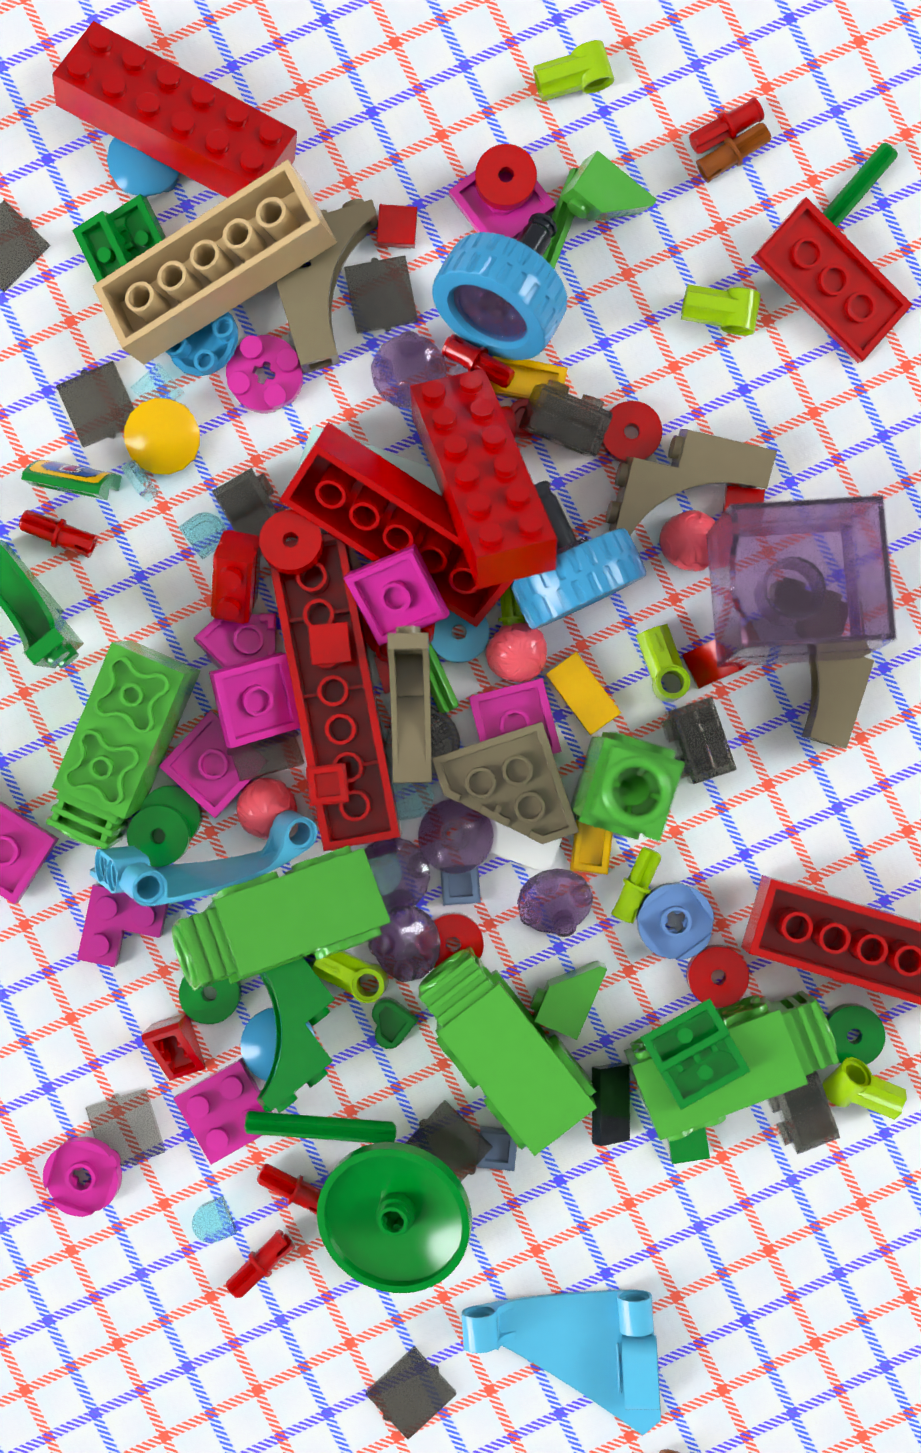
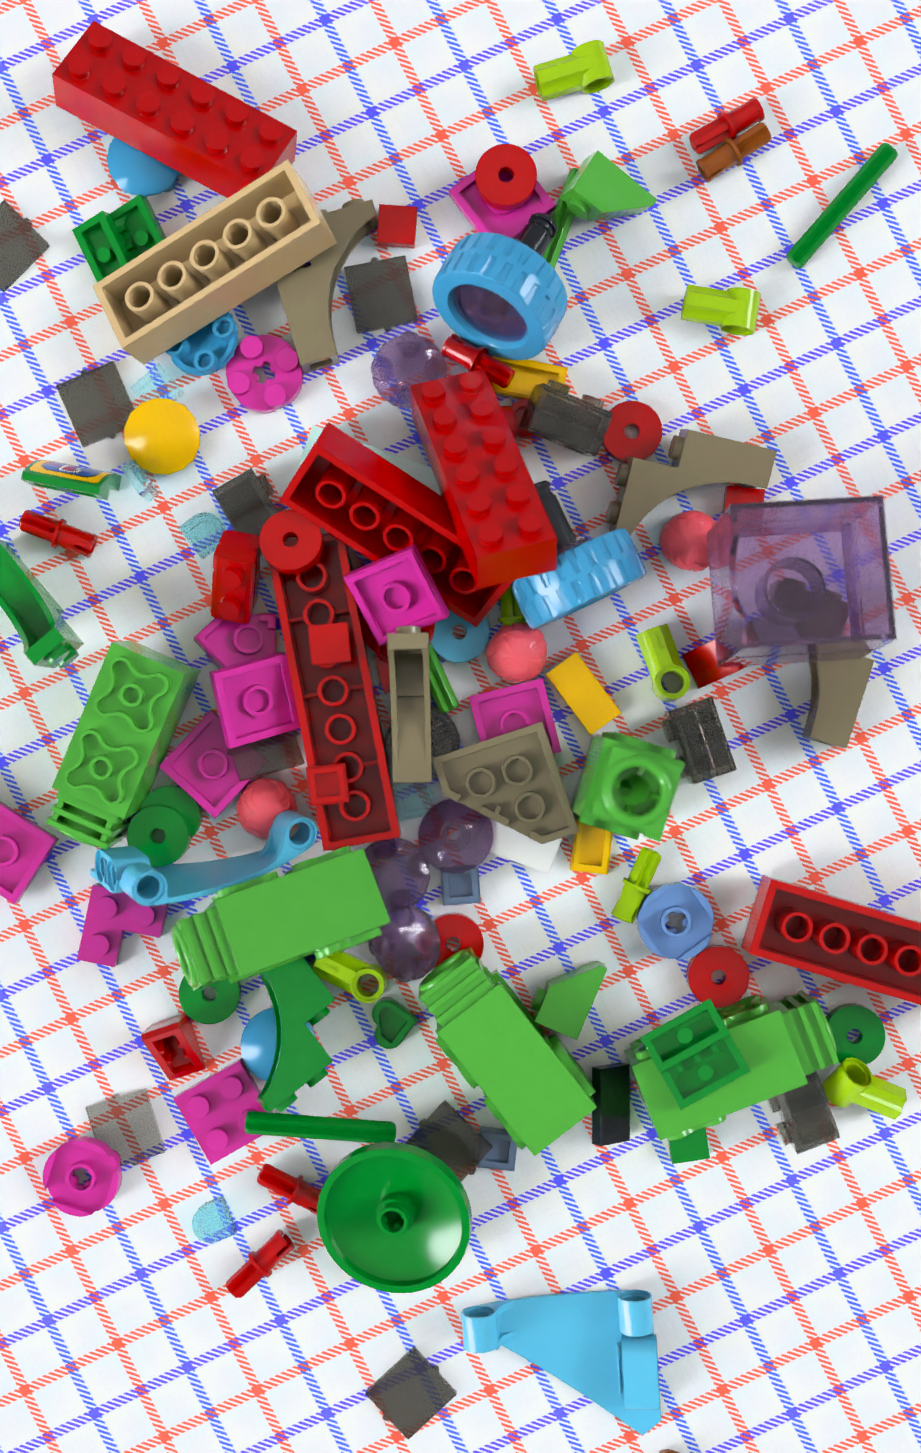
(386, 872): clear light blue tile -> none
(555, 901): clear purple dish -> none
(832, 280): red tile -> none

